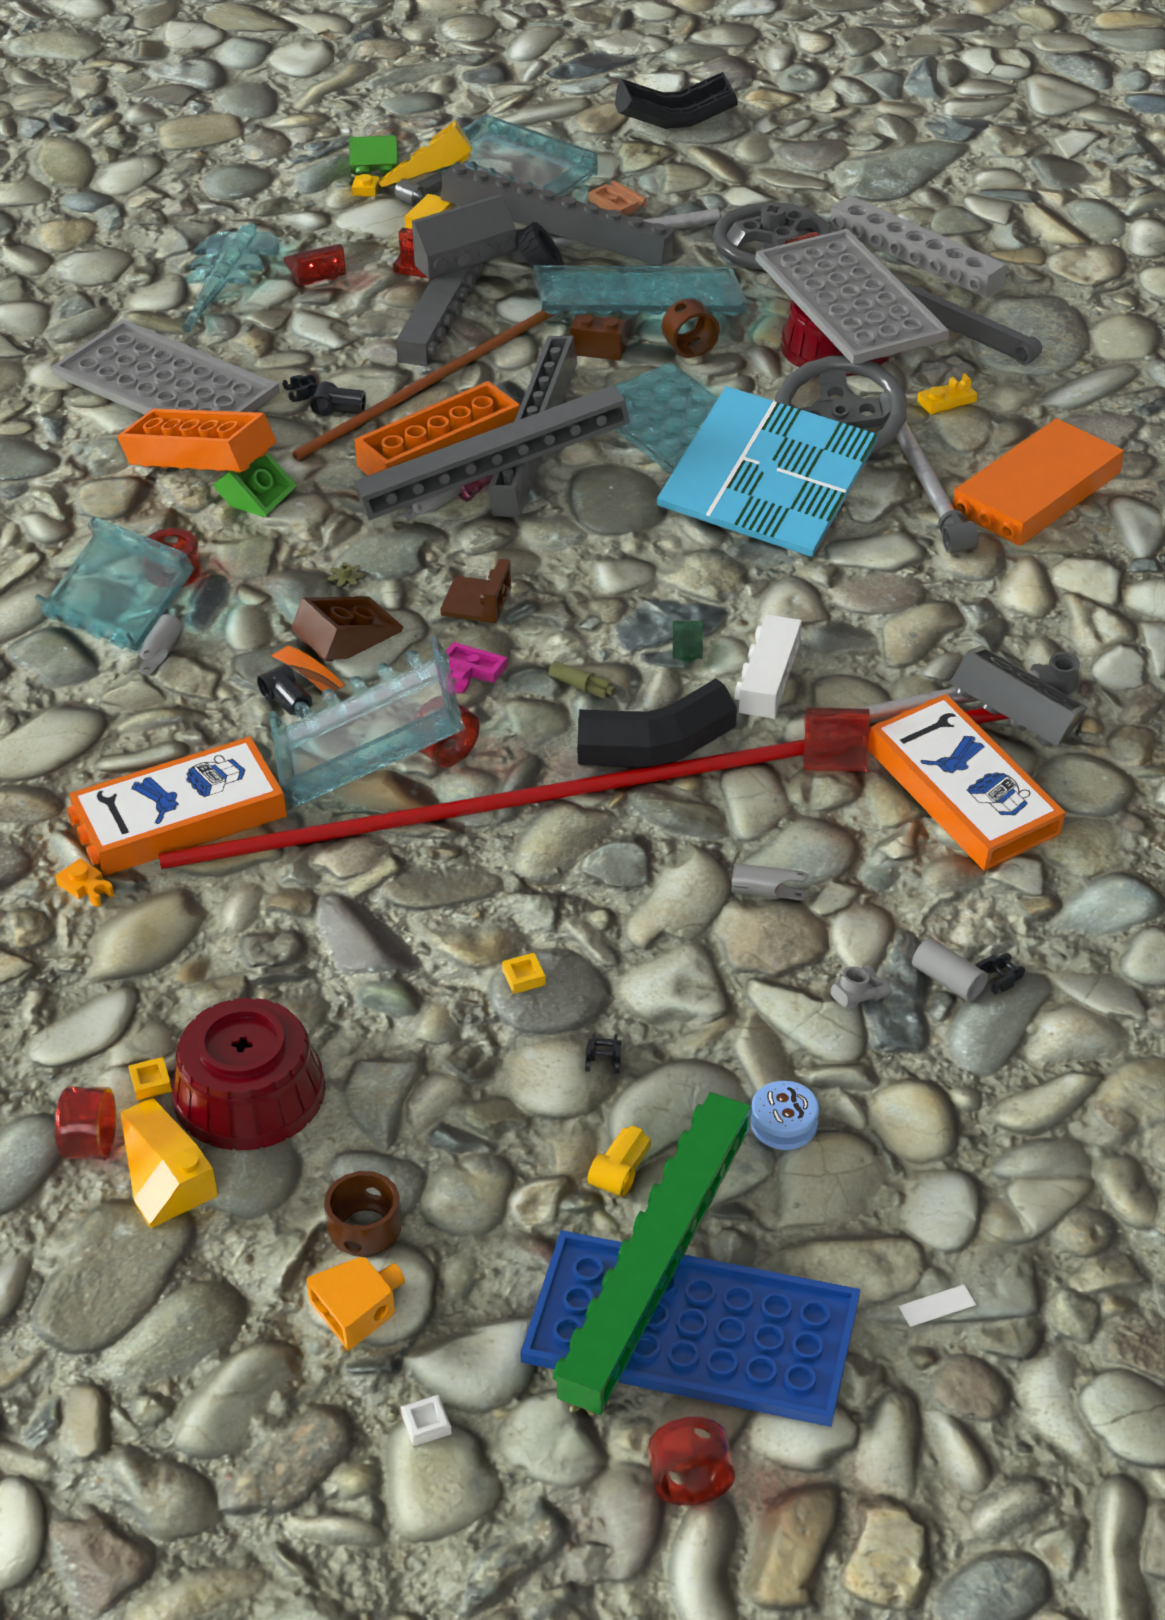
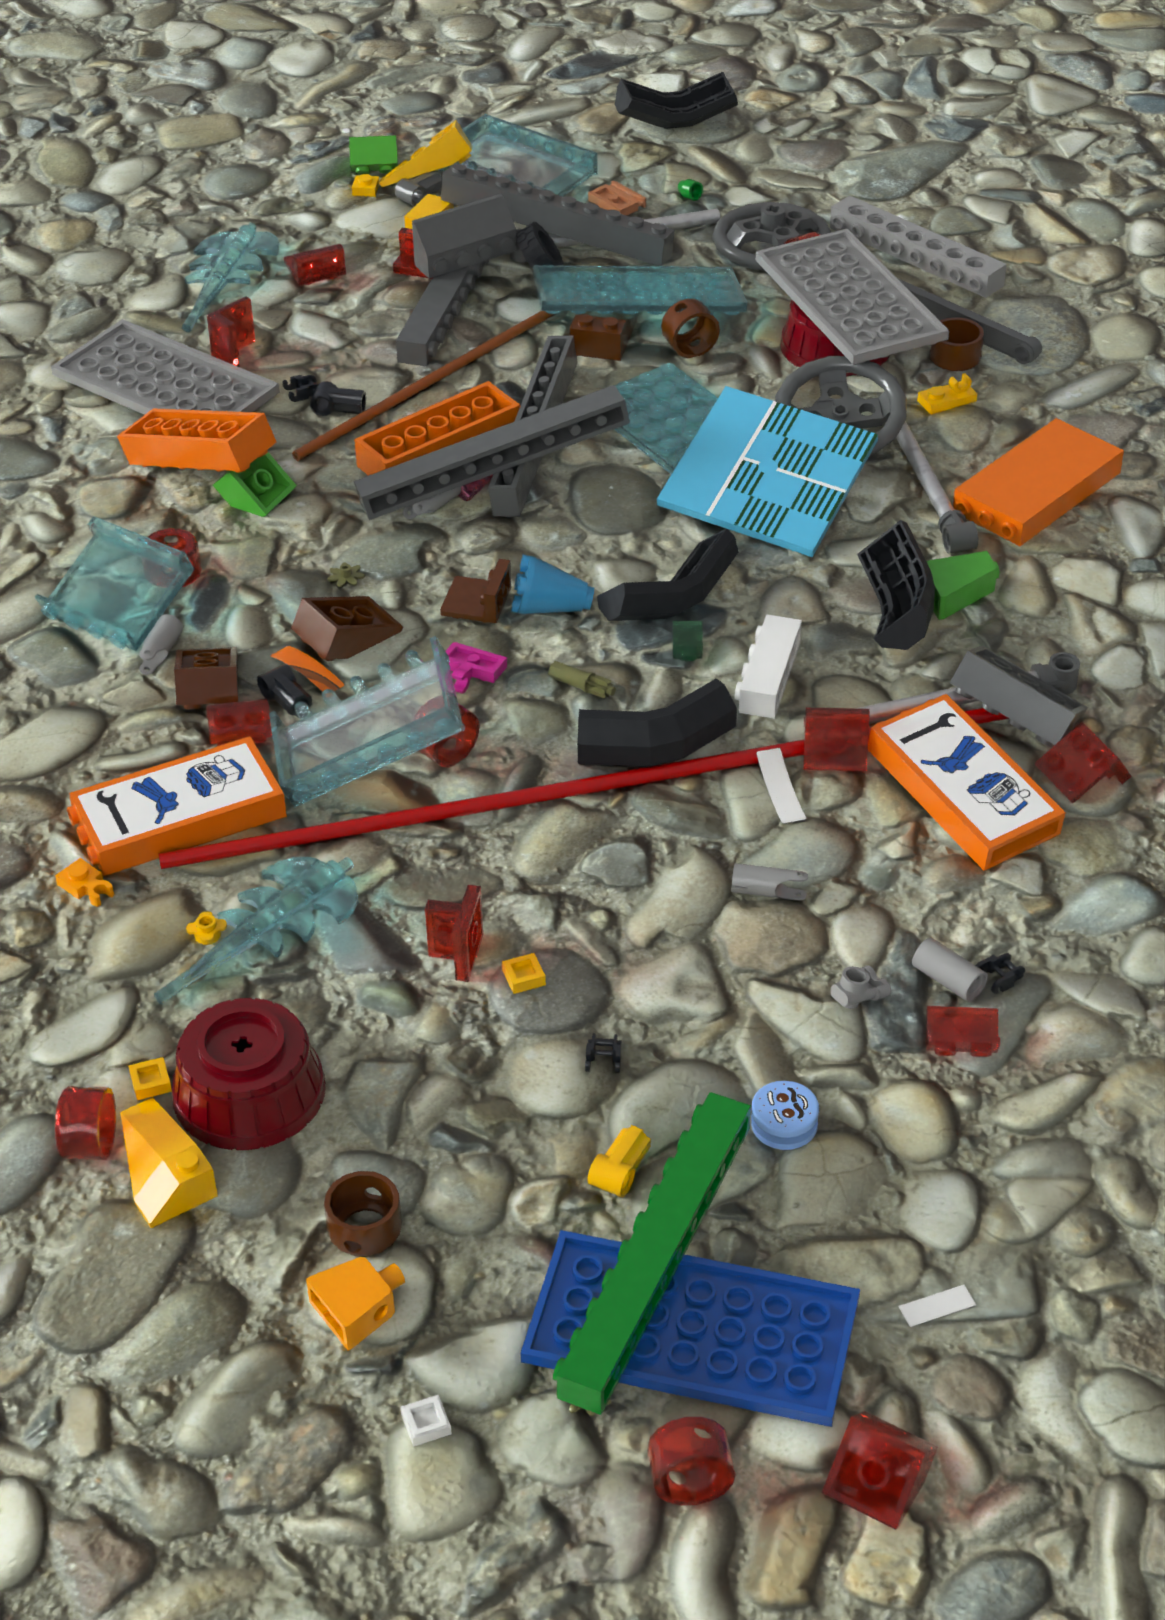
(206, 676): none -> reddish brown slope
(206, 928): none -> yellow plate
(231, 330): none -> clear red bracket
(239, 720): none -> clear red bracket
(307, 886): none -> clear light blue animal
(456, 931): none -> clear red bracket
(548, 589): none -> dark azure cone
(686, 588): none -> black piece
(690, 189): none -> green hose
(779, 785): none -> white sticker
(879, 1469): none -> clear red slope
(901, 585): none -> black piece
(962, 348): none -> reddish brown piece
(962, 581): none -> bright green slope
(962, 1030): none -> clear red bracket
(1080, 763): none -> clear red bracket

